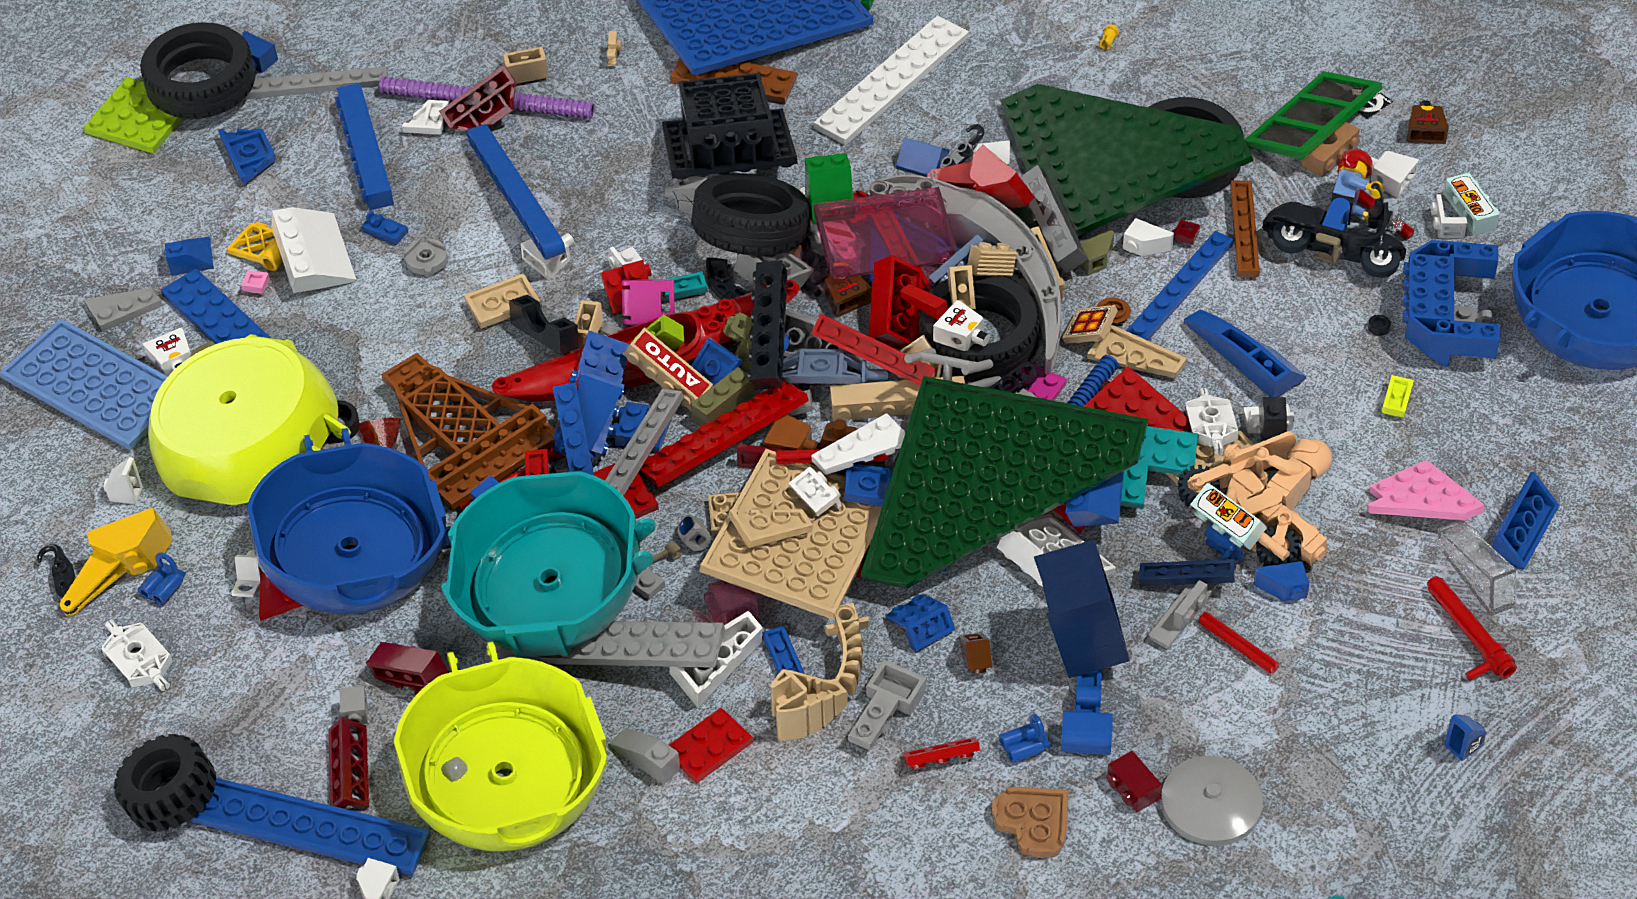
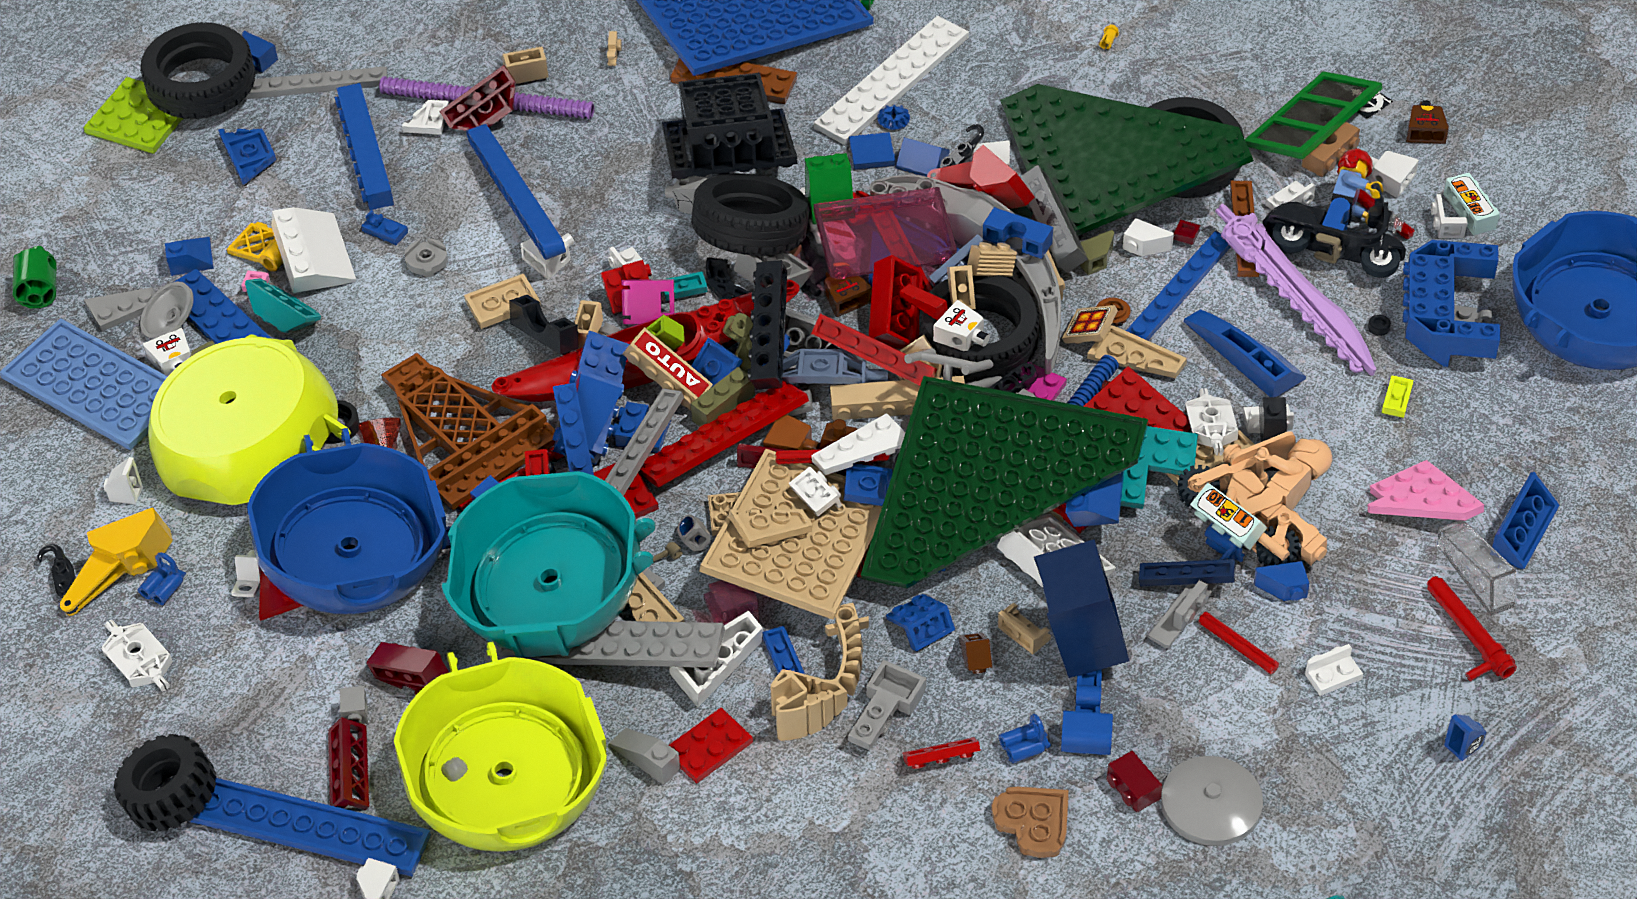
(34, 277): none -> green cylinder
(167, 310): none -> light grey dish
(279, 307): none -> teal wedge
(649, 603): none -> tan wing
(872, 150): none -> blue tile
(886, 120): none -> blue gear
(1004, 225): none -> blue arch
(1022, 630): none -> tan hinge
(1292, 193): none -> white bracket
(1328, 319): none -> lavender piece
(1332, 670): none -> white bracket

